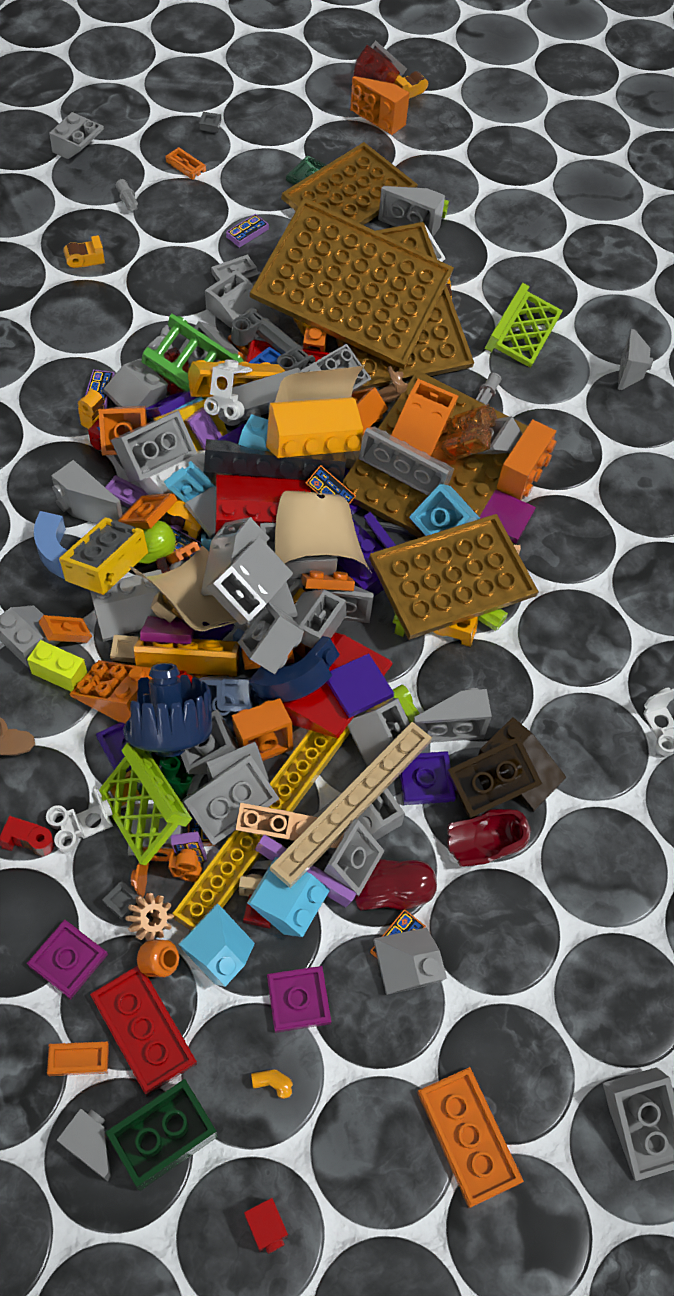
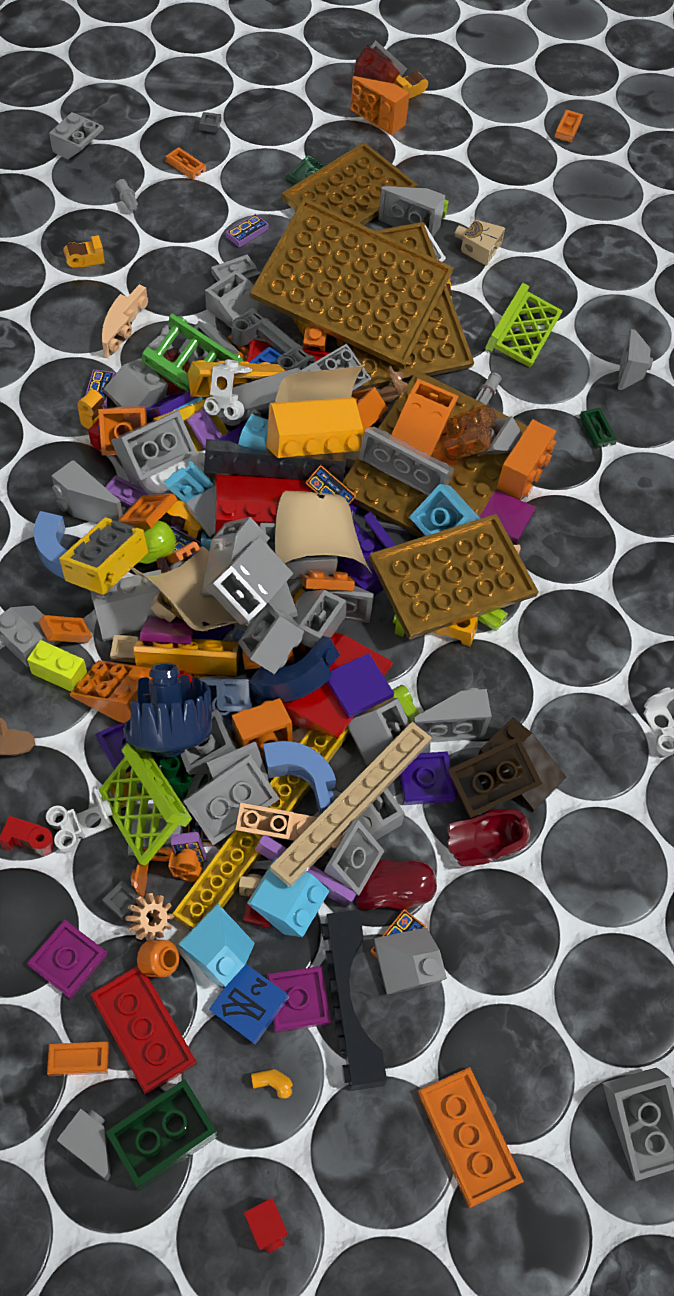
(119, 318): none -> light nougat slope
(249, 1003): none -> blue tile
(299, 760): none -> medium blue arch
(363, 1057): none -> black arch
(480, 240): none -> tan torso
(568, 126): none -> orange plate
(594, 429): none -> dark green tile

